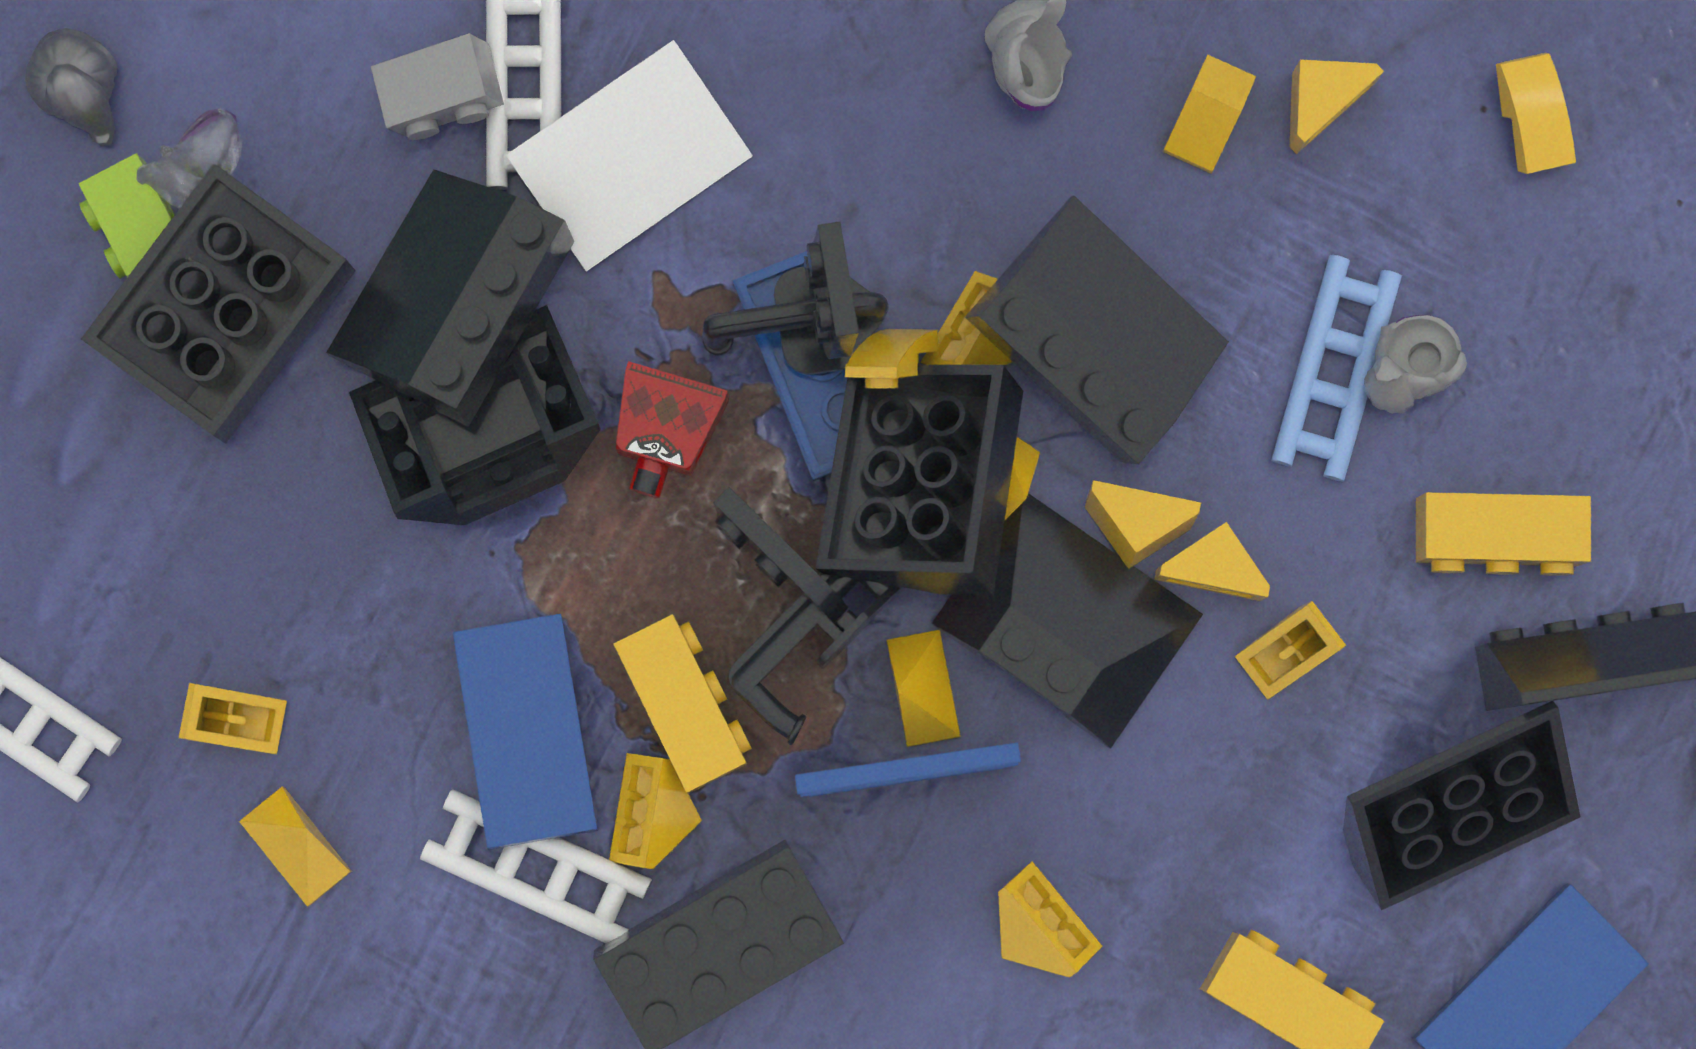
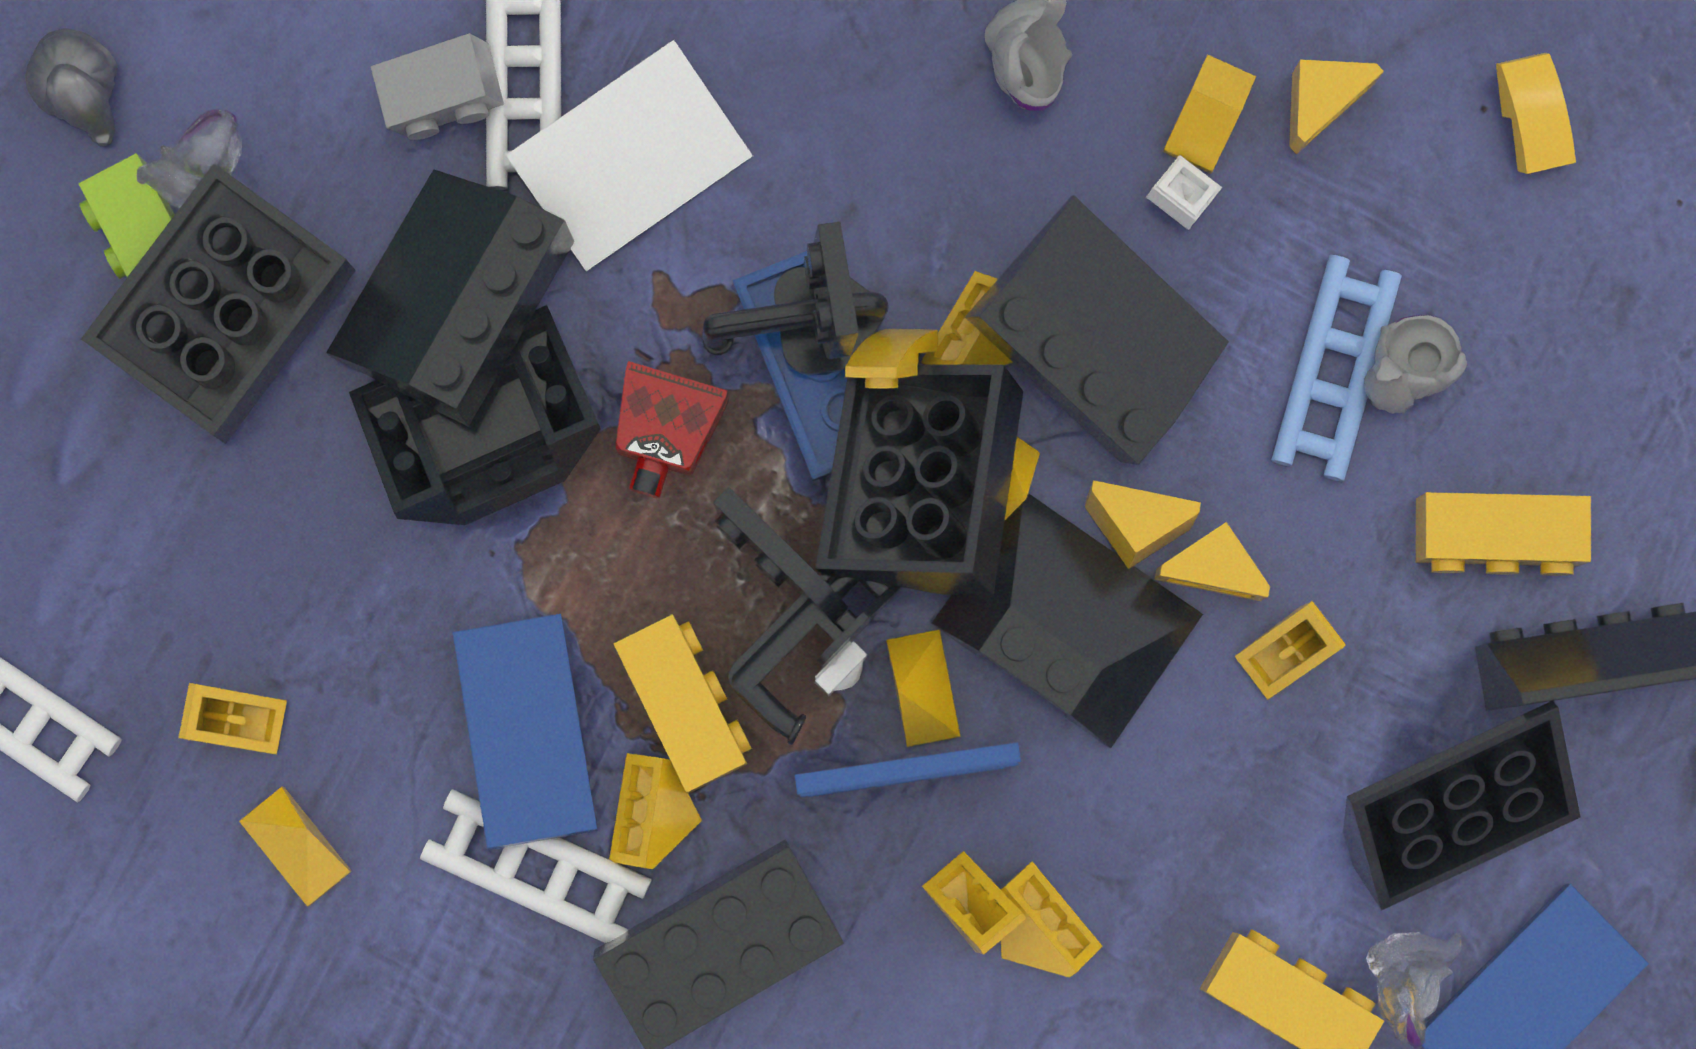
(842, 670): none -> white tile
(973, 903): none -> yellow slope
(1184, 192): none -> white tile
(1409, 979): none -> clear hair

